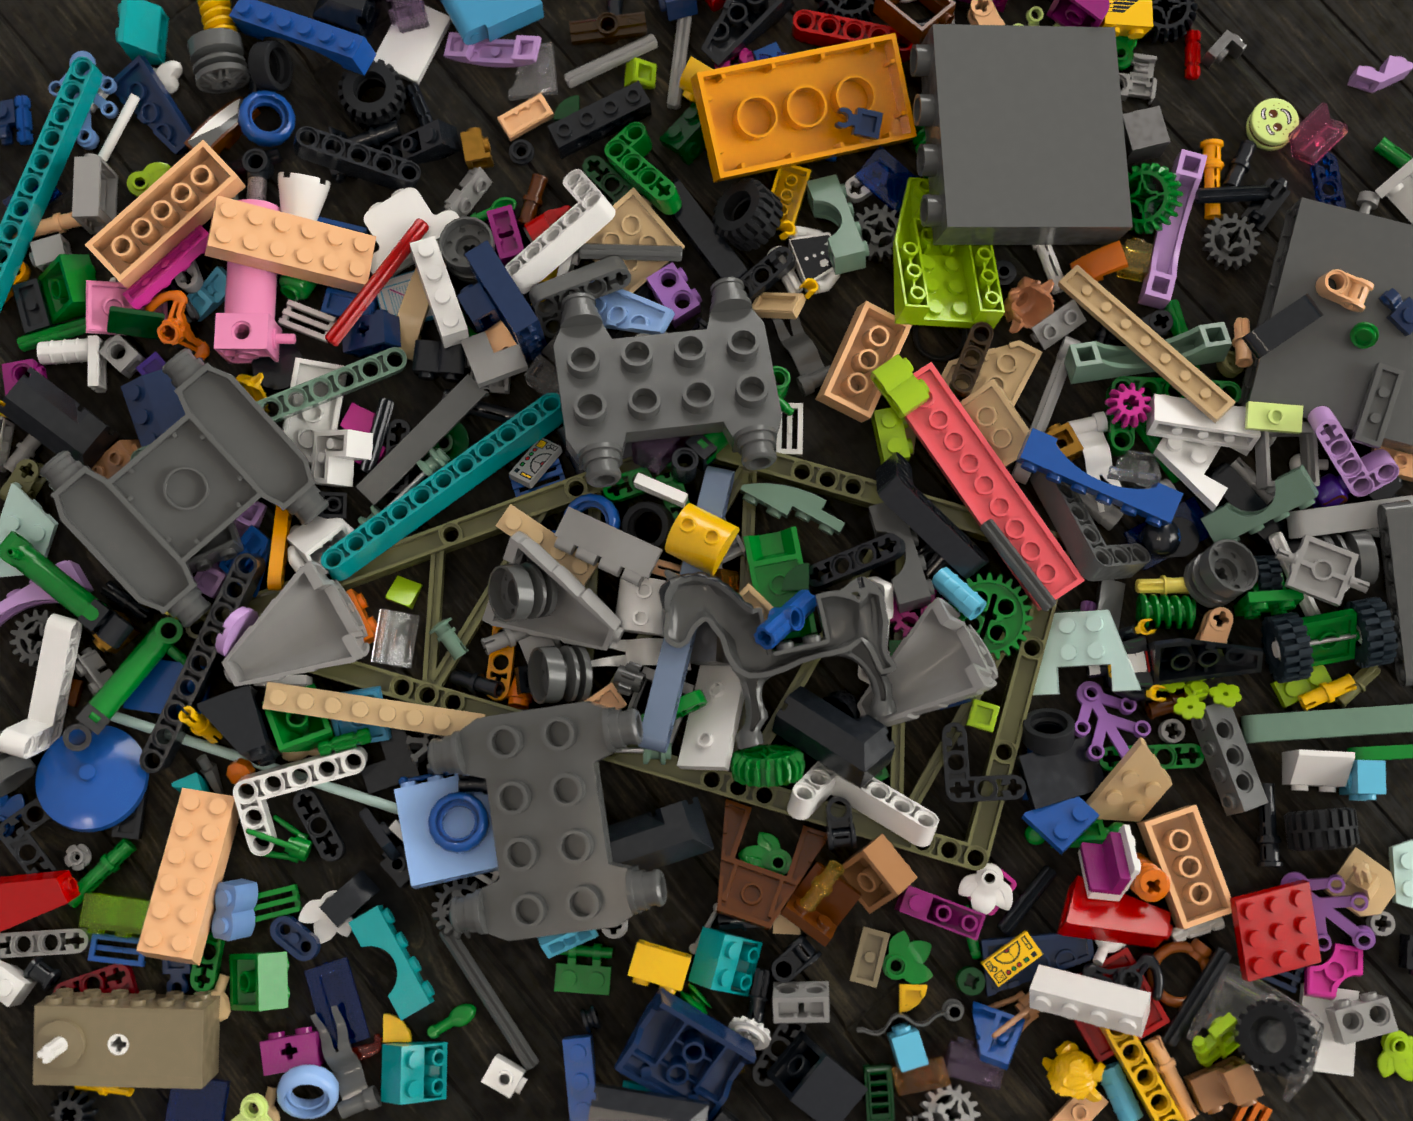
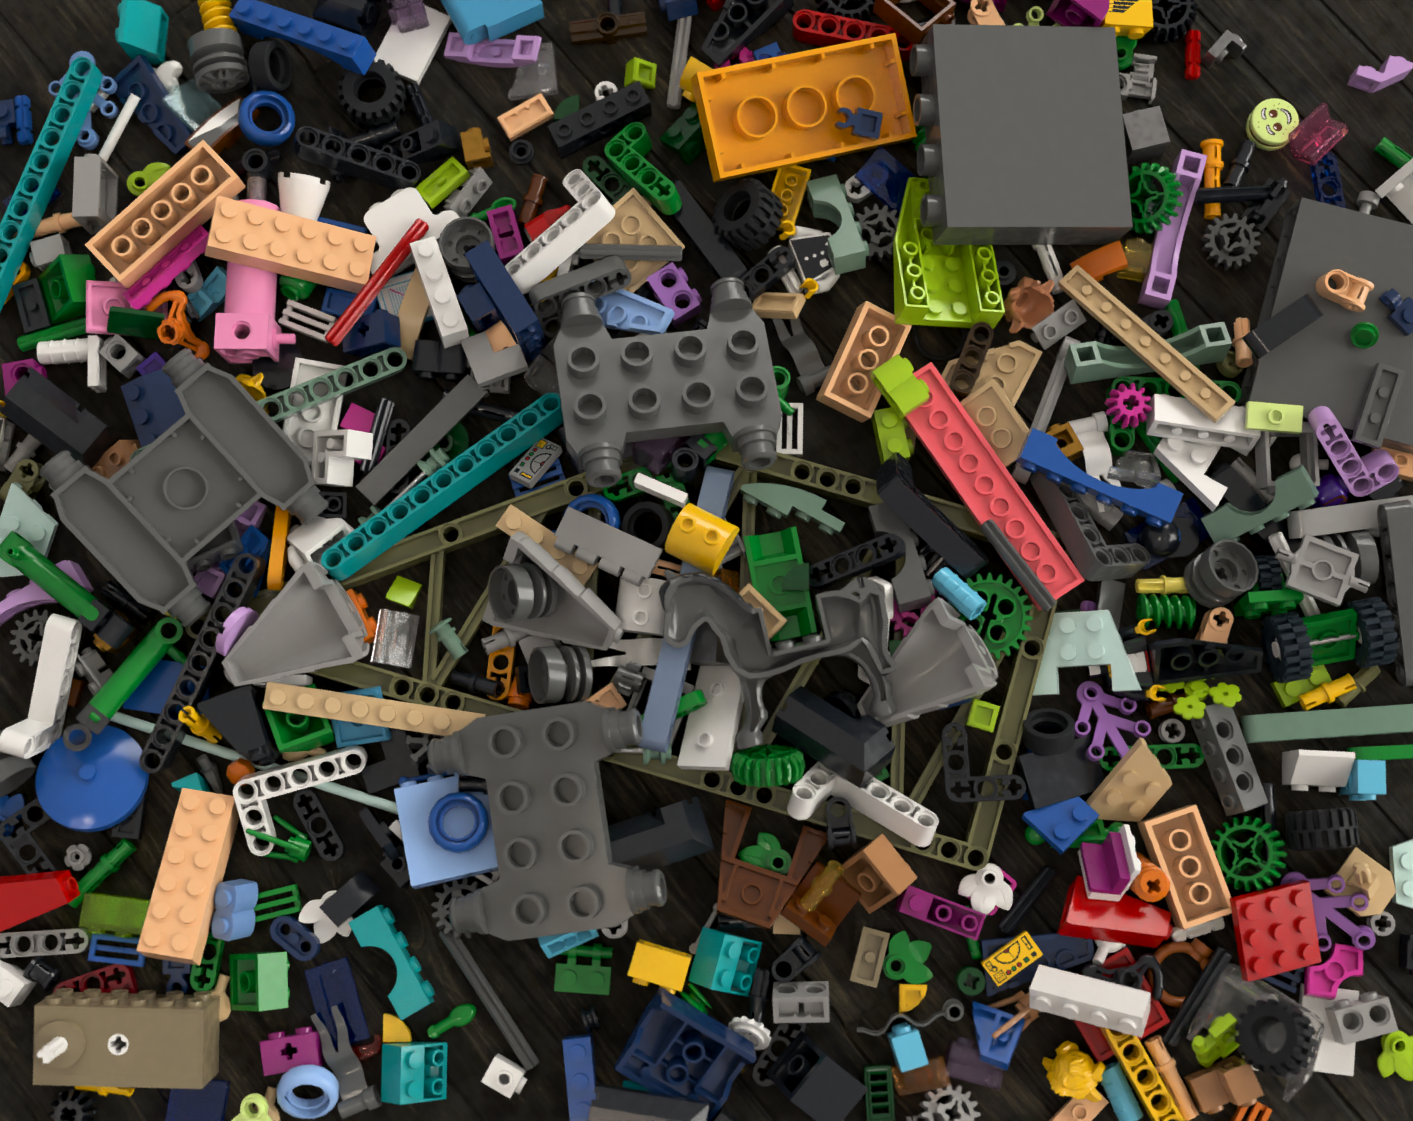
(191, 104): none -> clear light blue piece
(344, 742): green axle -> none
(442, 182): none -> lime plate
(602, 87): none -> white bush
(610, 60): light grey axle -> none
(785, 619): blue piece -> none
(1268, 868): none -> green gear

